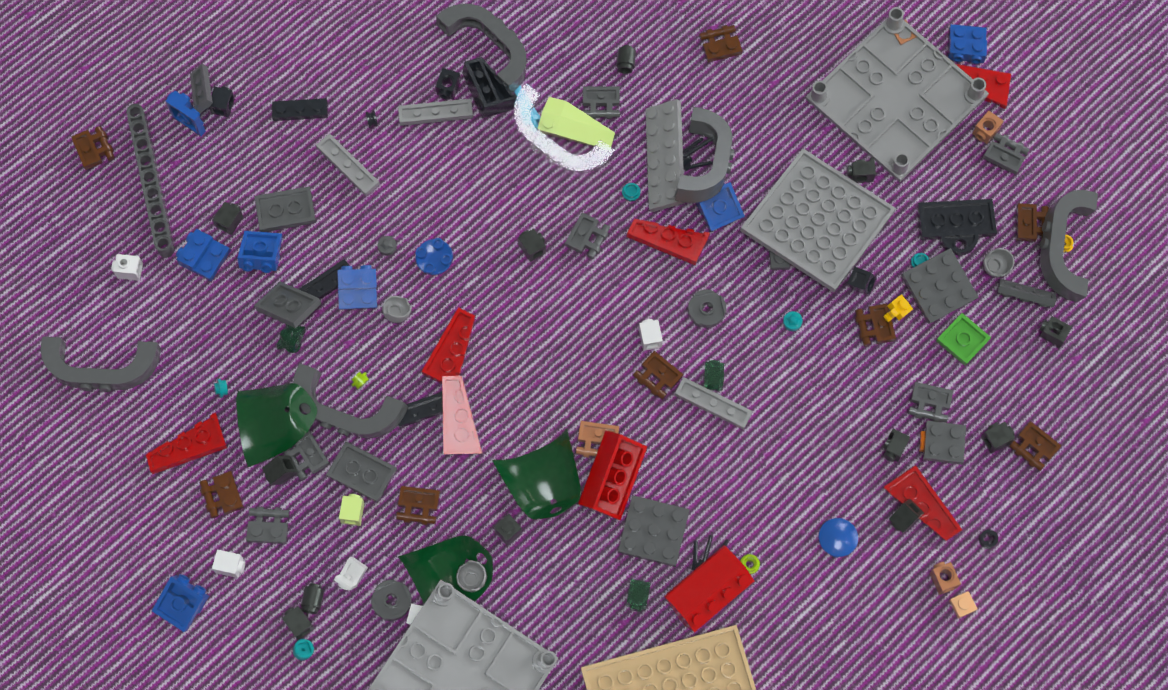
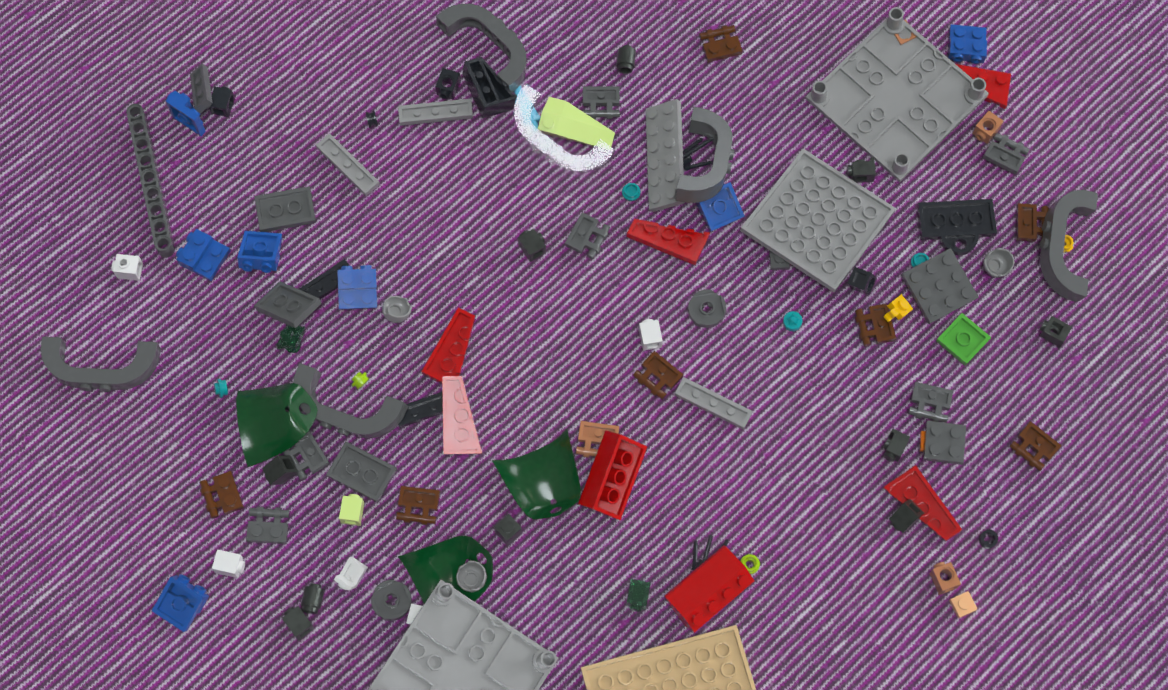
(86, 148): reddish brown plate -> none
(188, 446): red wing -> none
(228, 218): pearl dark grey brick -> none
(299, 109): black plate -> none
(303, 649): teal tile -> none
(387, 245): dark grey tile -> none
(434, 256): blue dish -> none
(653, 531): dark grey plate -> none
(713, 375): clear green brick -> none
(838, 537): blue dish -> none
(998, 436): pearl dark grey brick -> none
(1026, 293): dark grey plate -> none

